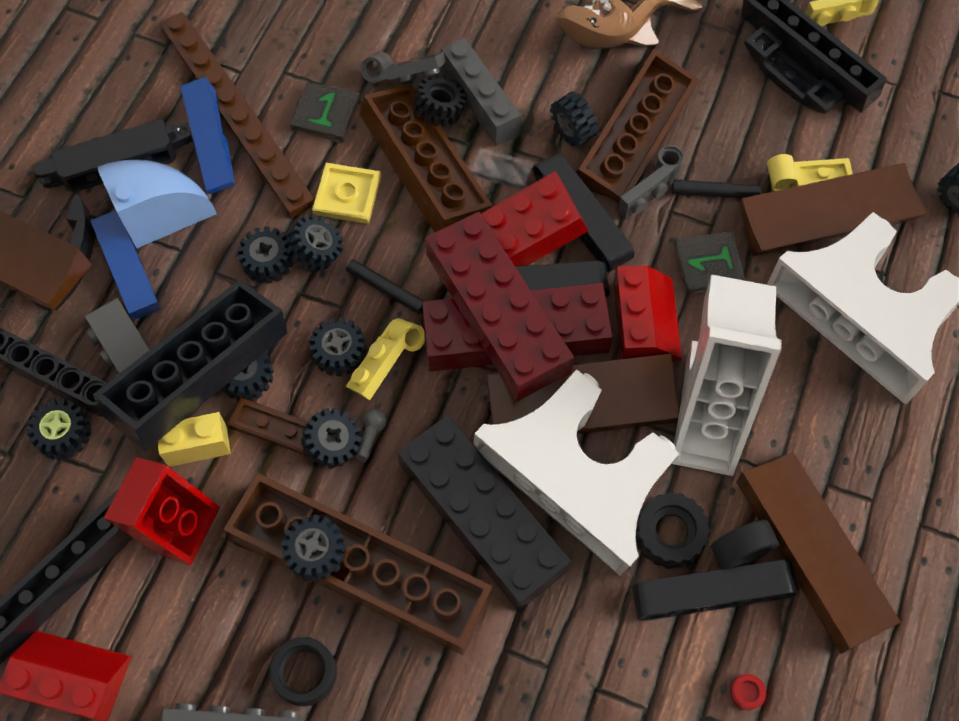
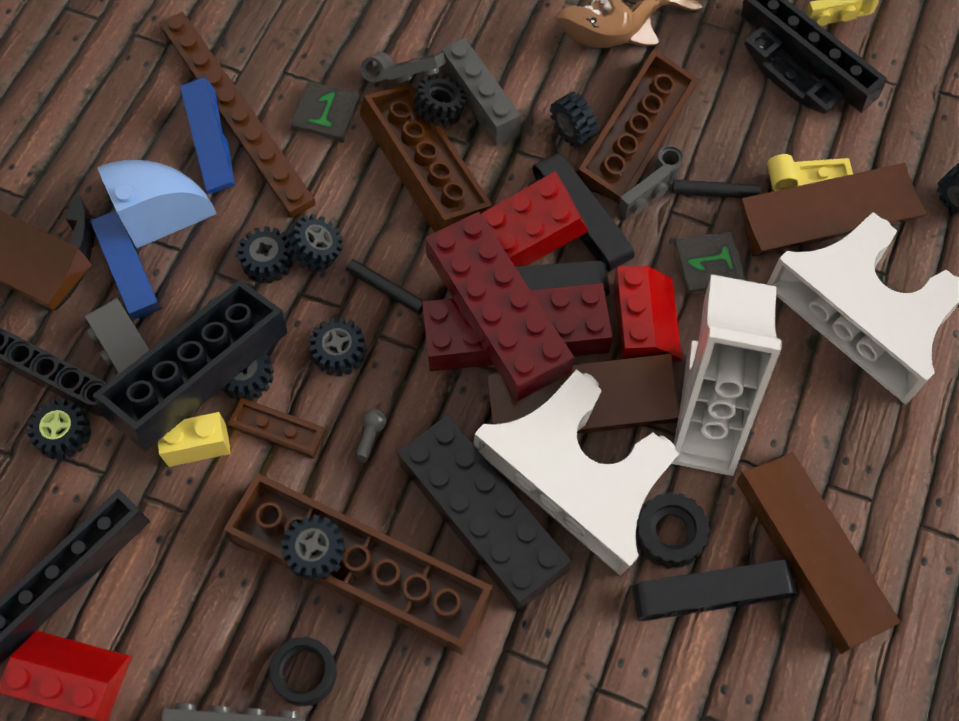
(78, 164): black hinge -> none
(162, 511): red brick -> none
(323, 446): black wheel -> none
(346, 193): light yellow tile -> none
(383, 354): light yellow plate -> none
(502, 169): clear tile -> none
(744, 544): black tyre -> none
(747, 692): red tile -> none

